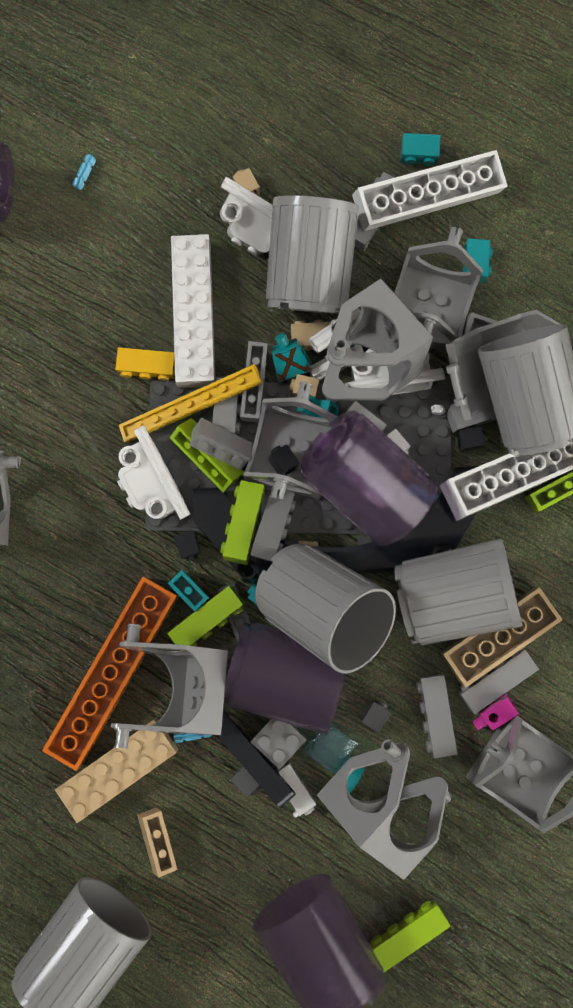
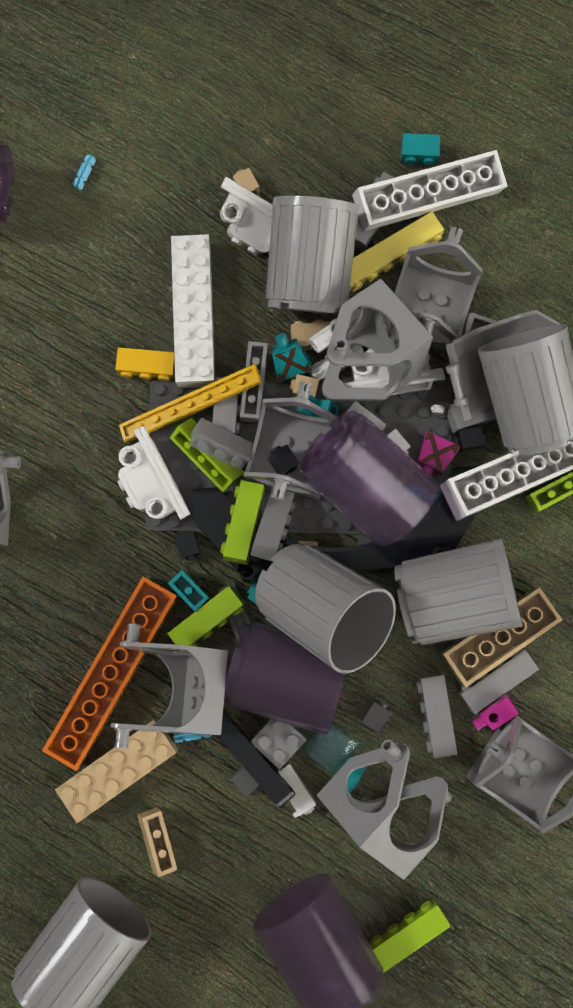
(394, 250): none -> light yellow brick
(436, 453): none -> dark pink torso
(480, 252): teal brick -> none

